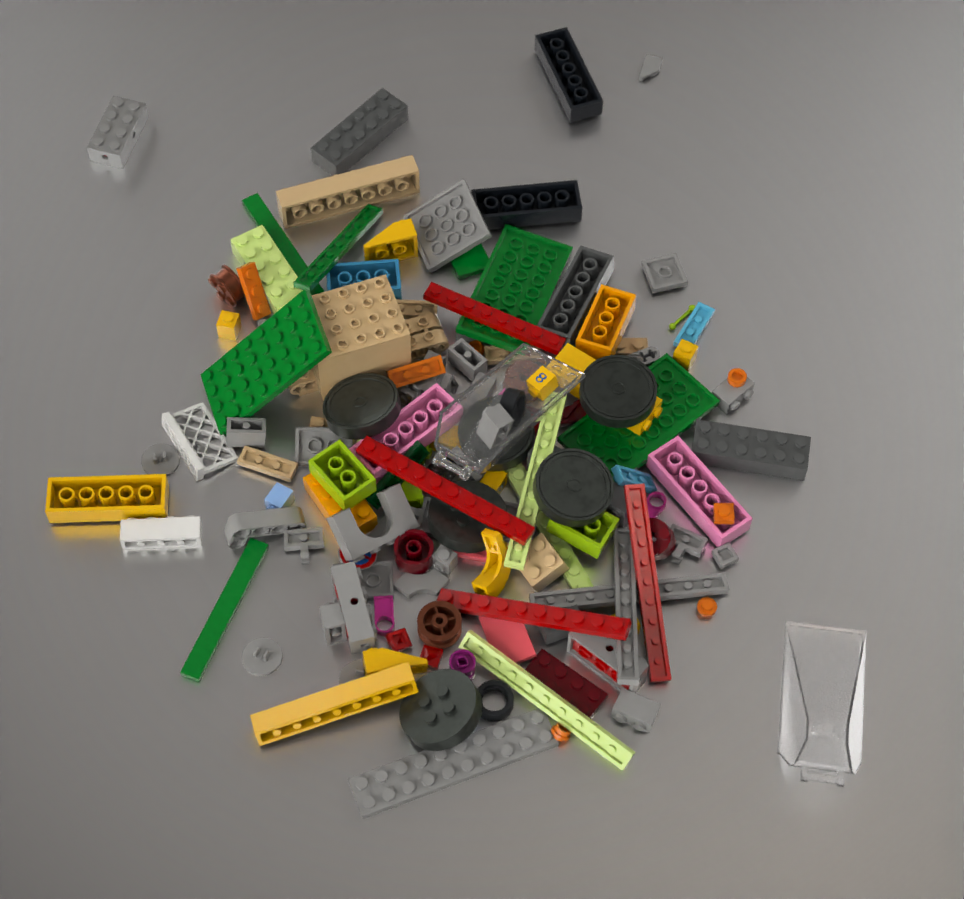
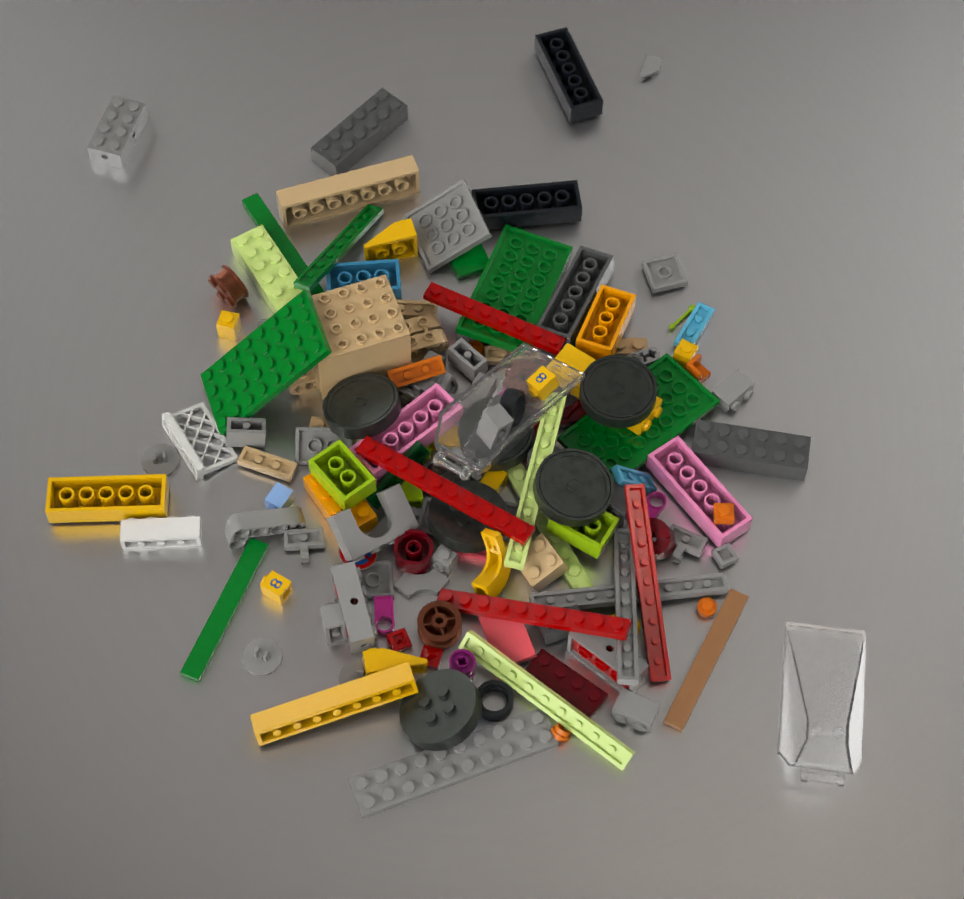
(253, 290): orange plate -> none
(276, 587): none -> yellow brick
(697, 370): none -> orange panel
(705, 660): none -> medium nougat tile
(737, 377): orange tile -> none

